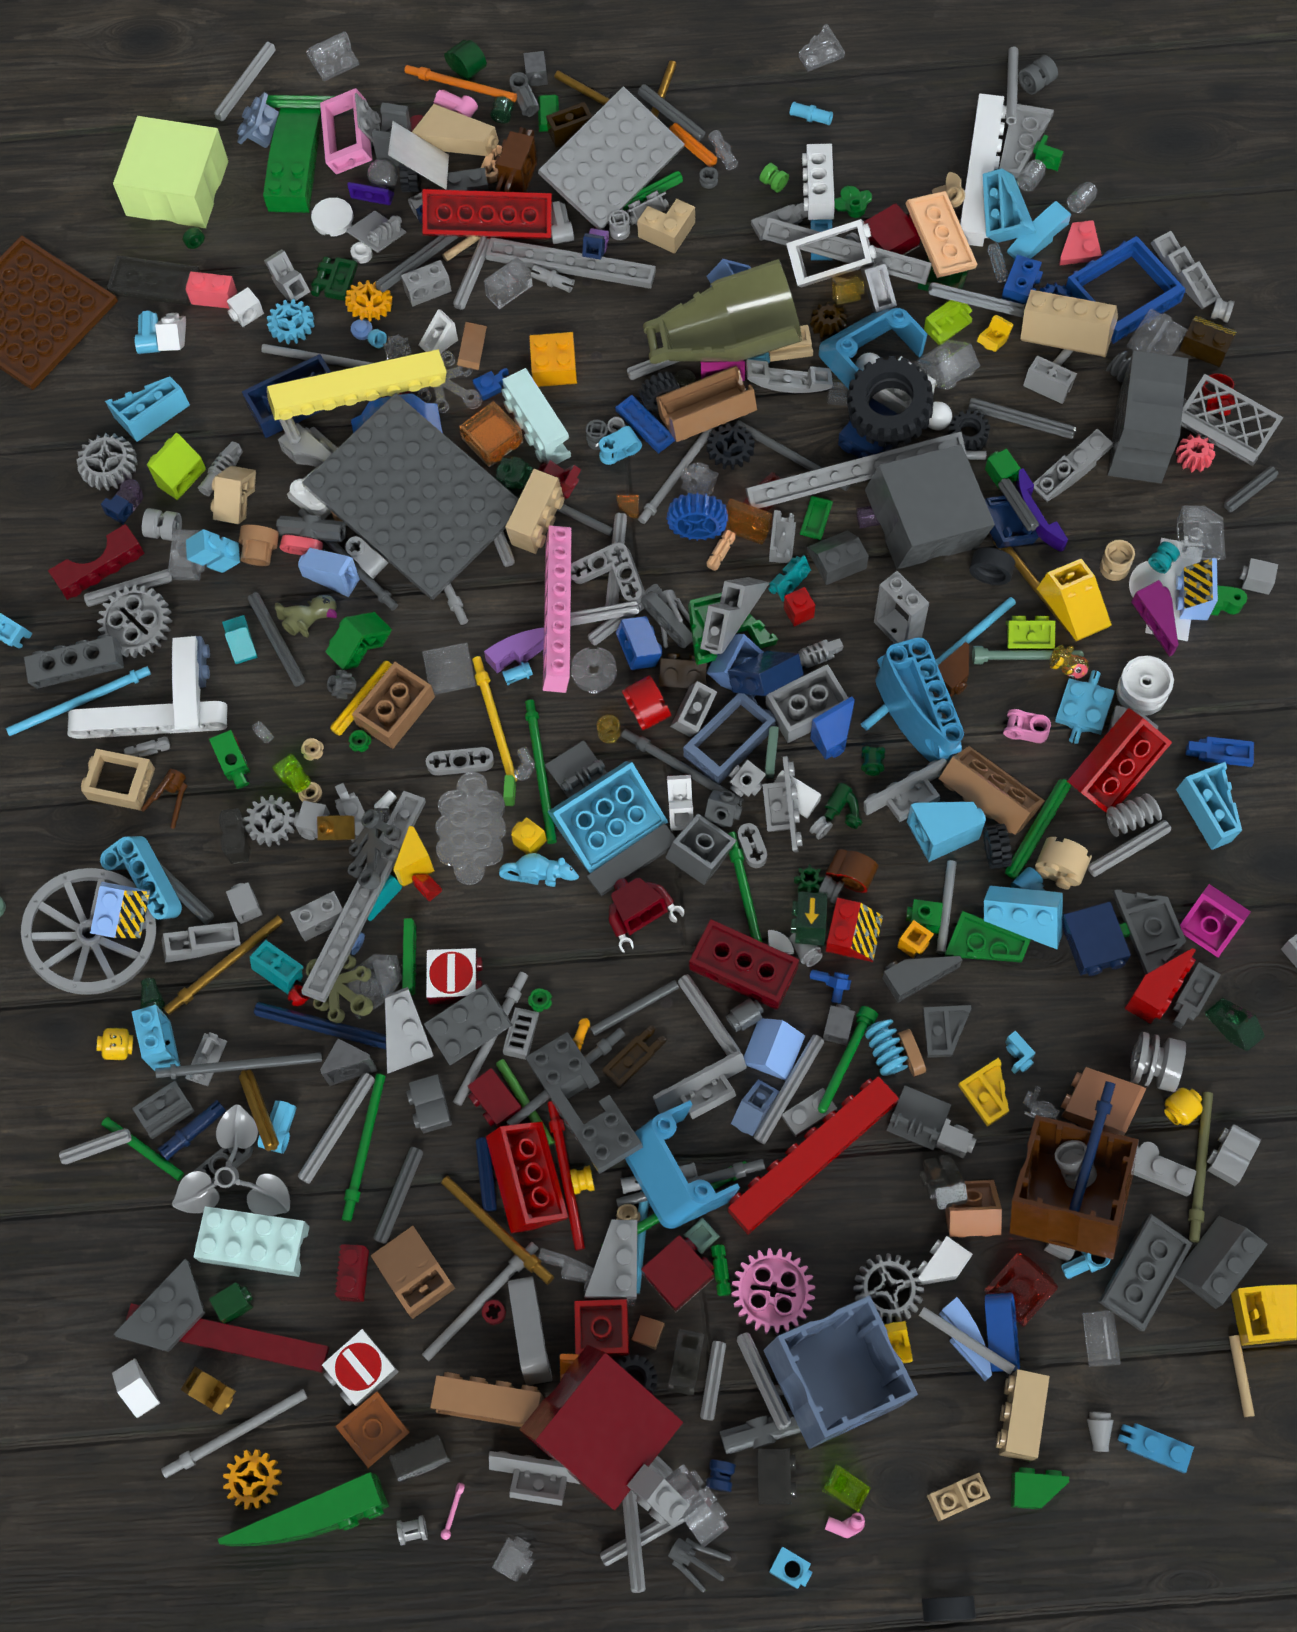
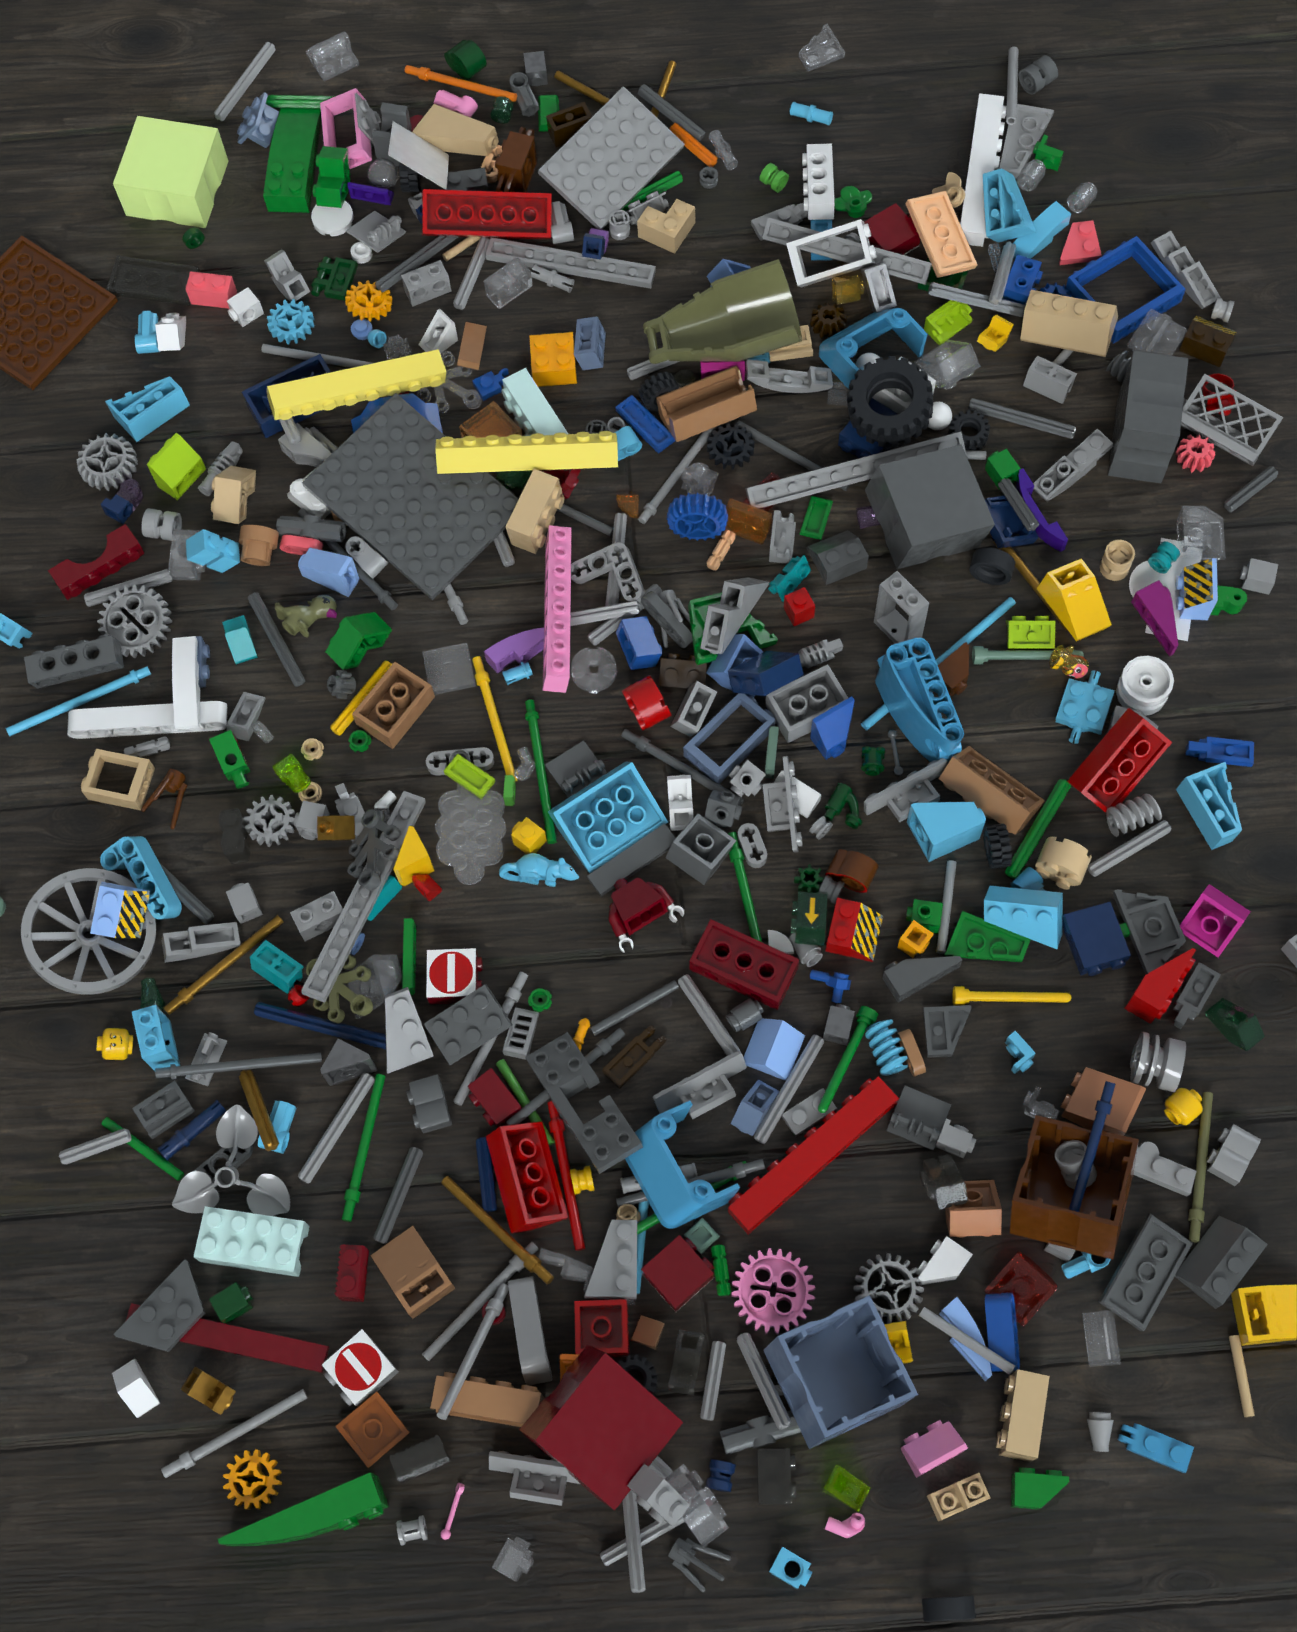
(245, 715): none -> light grey slope
(333, 177): none -> green brick
(469, 776): none -> lime tile
(493, 1310): none -> light grey bar
(526, 452): none -> light yellow brick
(589, 343): none -> sand blue brick
(608, 723): clear yellow wheel -> none
(898, 771): none -> dark grey hinge
(932, 1448): none -> bright pink slope
(962, 996): none -> yellow piece
(987, 1092): yellow wing -> none
(1002, 273): none -> light grey axle
(1025, 726): bright pink piece -> none

